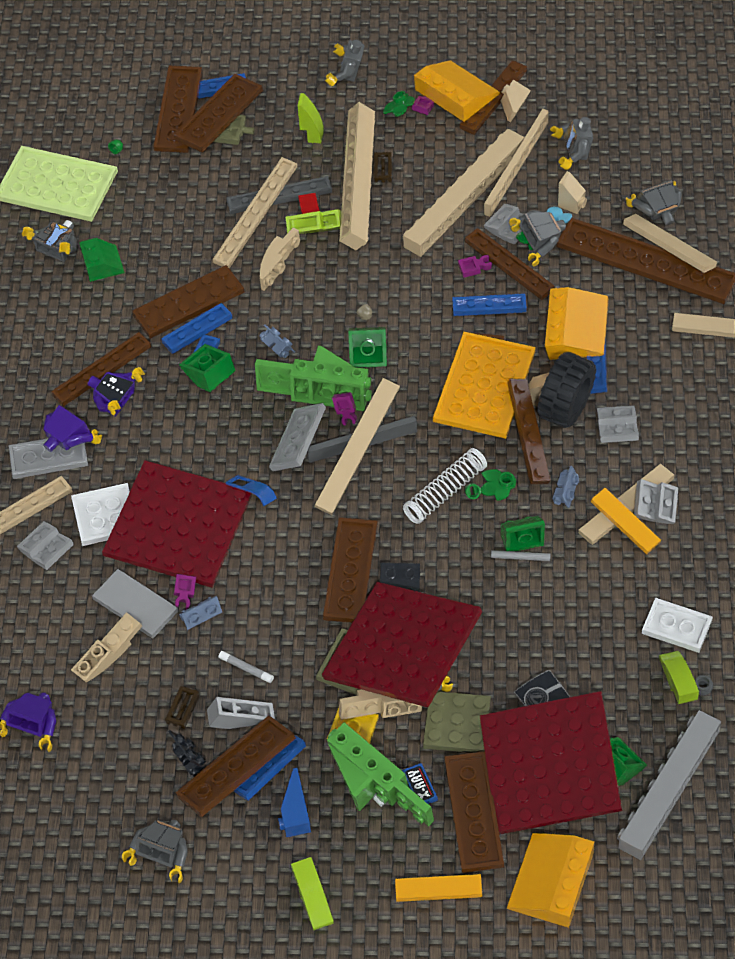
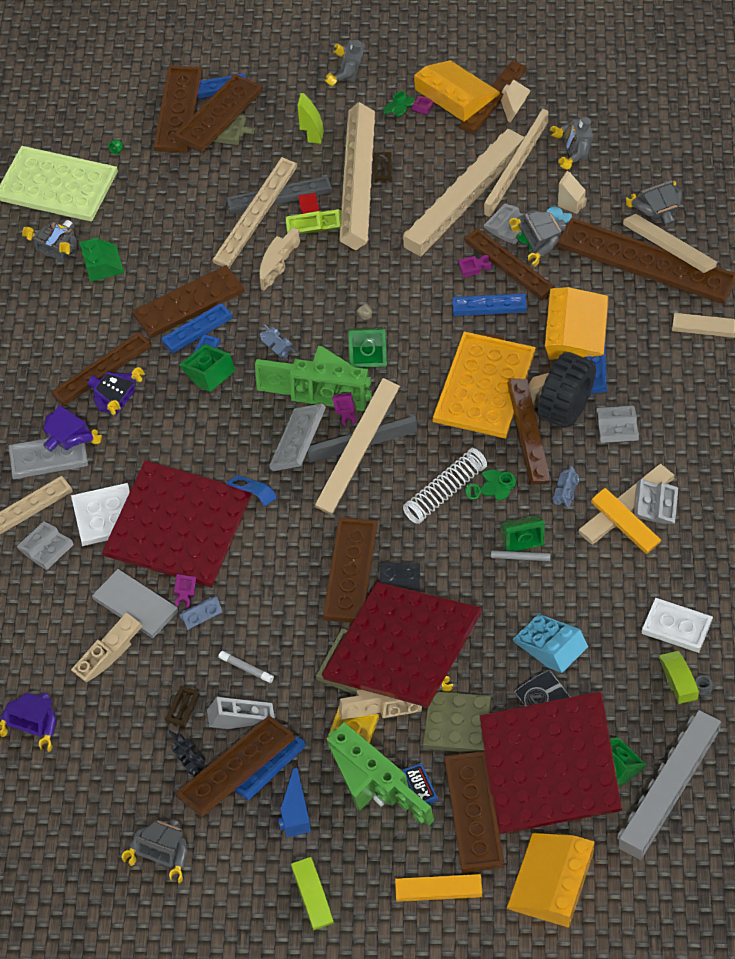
(551, 642): none -> medium azure slope

